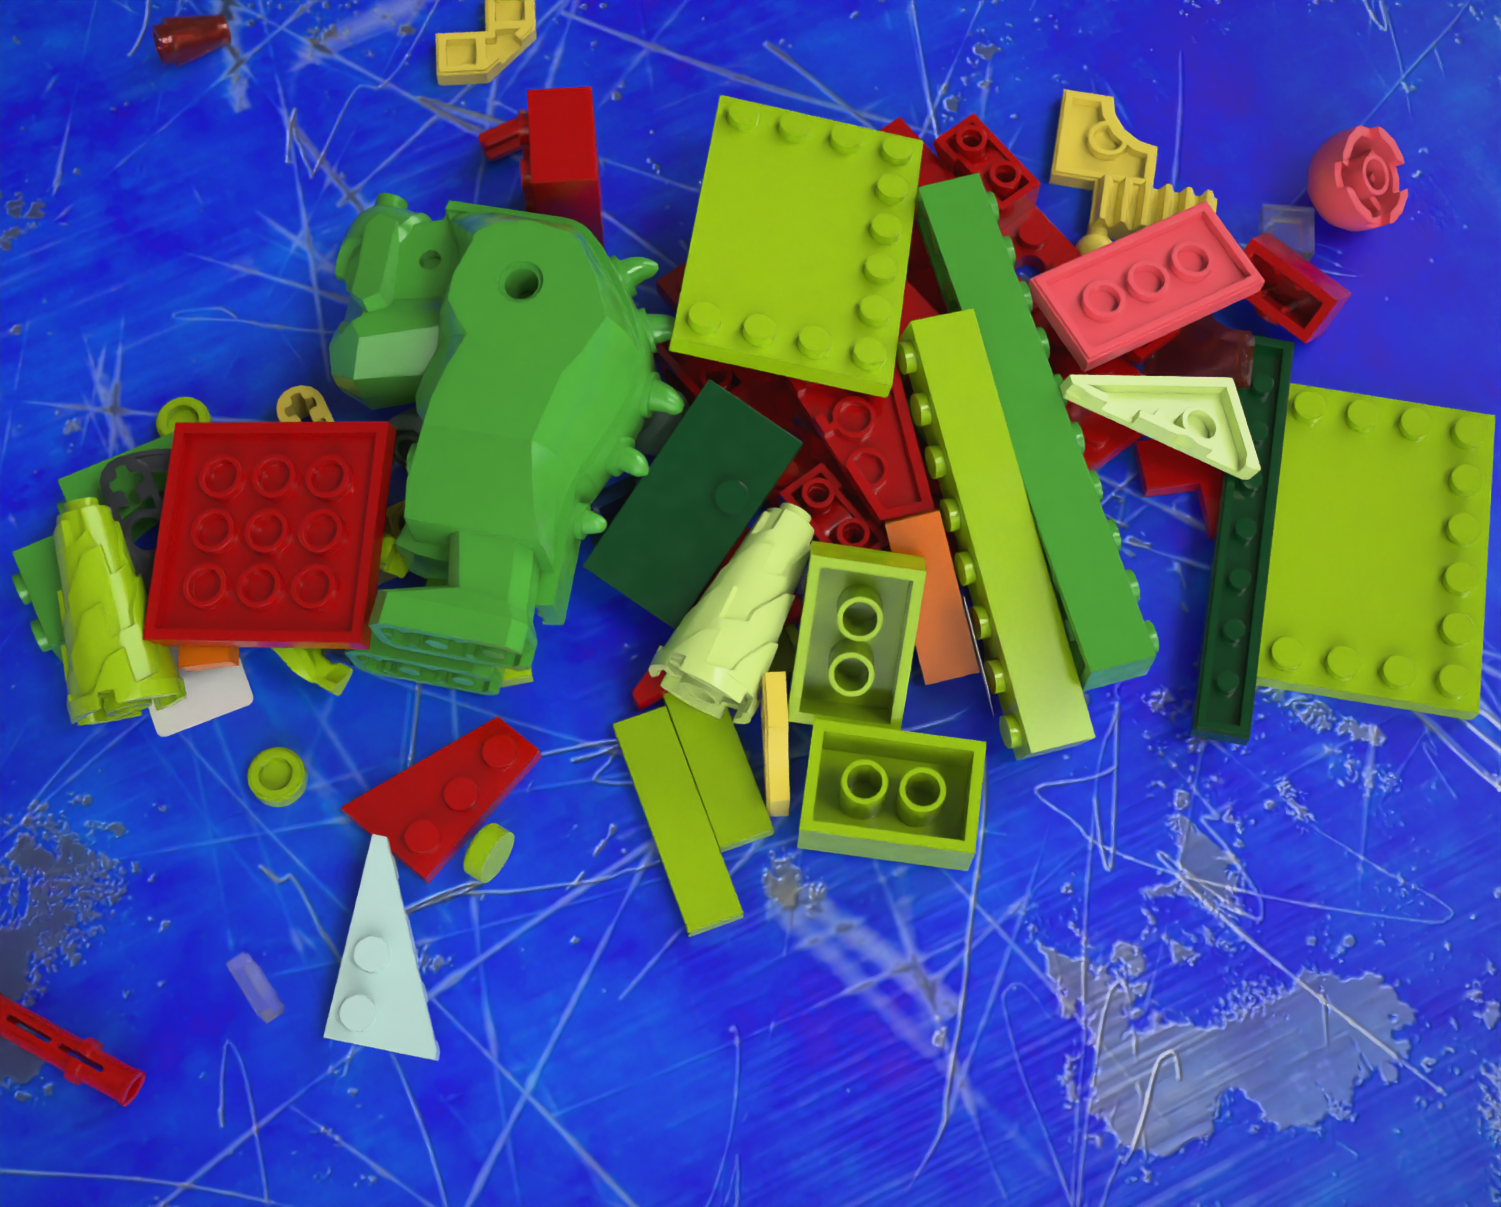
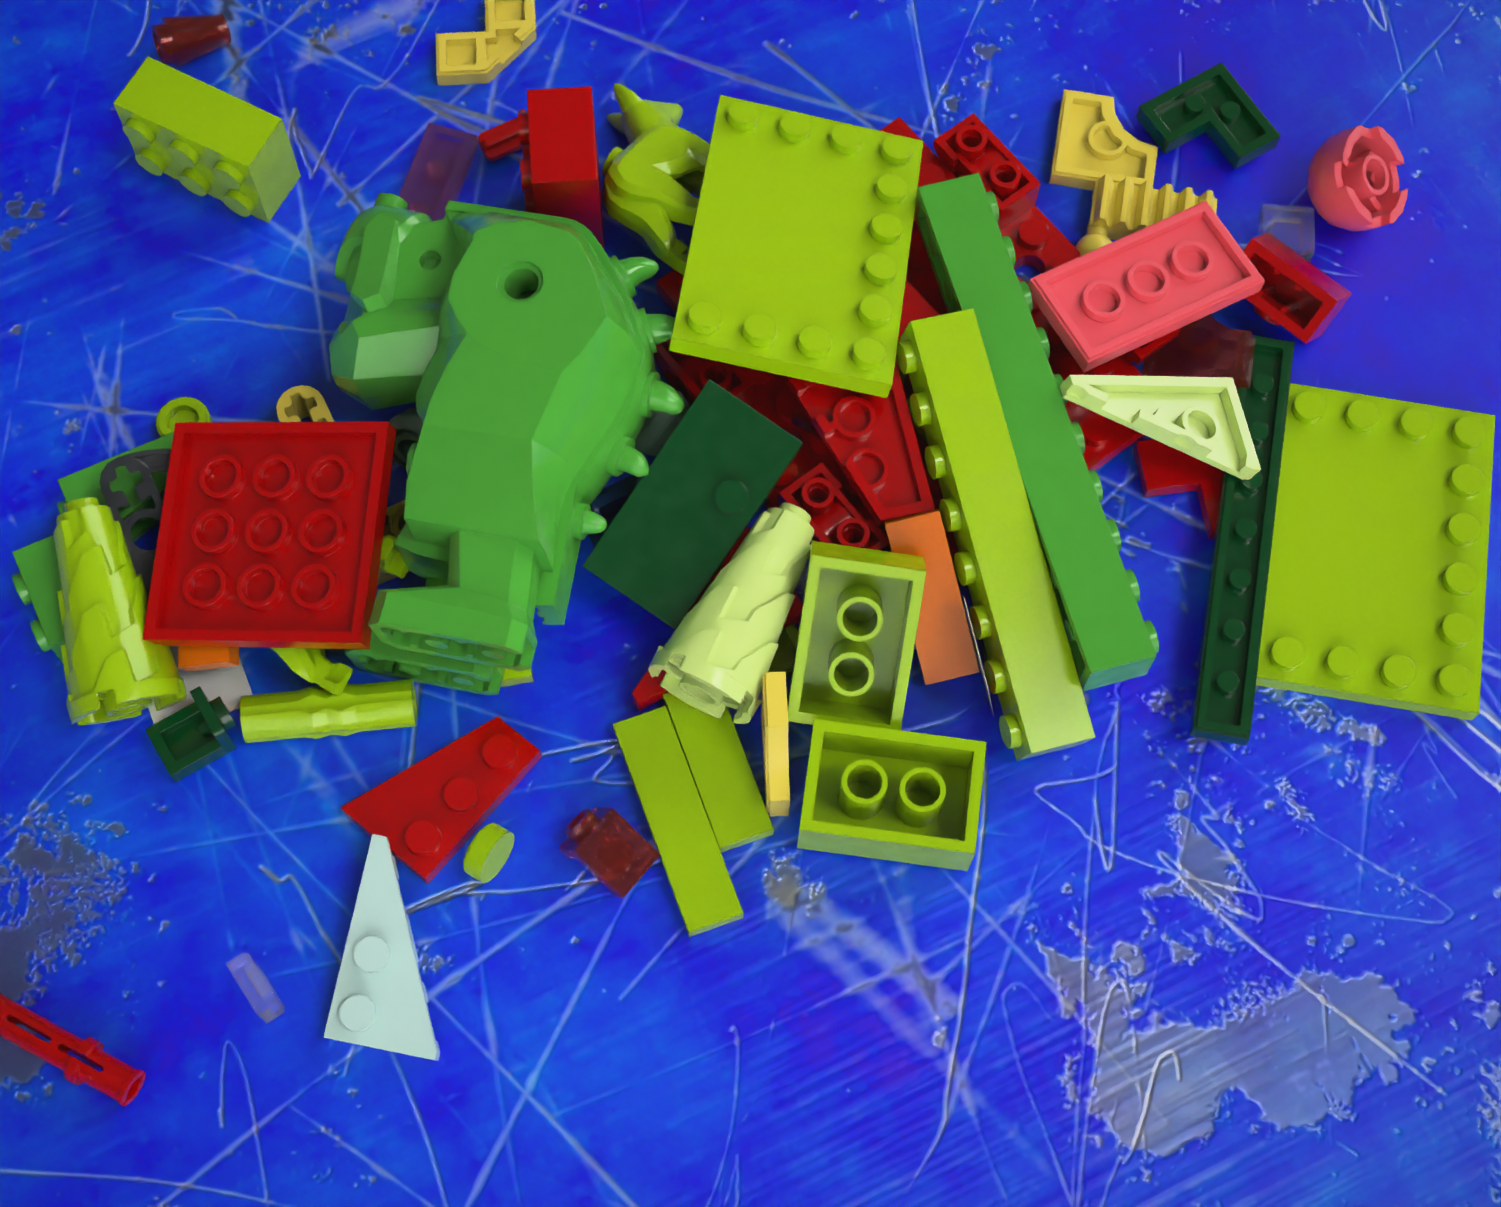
(193, 735): none -> dark green bracket
(207, 140): none -> lime brick
(277, 777): lime tile -> none
(319, 713): none -> lime axle
(438, 170): none -> tile
(609, 848): none -> clear red bracket
(655, 174): none -> lime animal
(1213, 105): none -> dark green plate

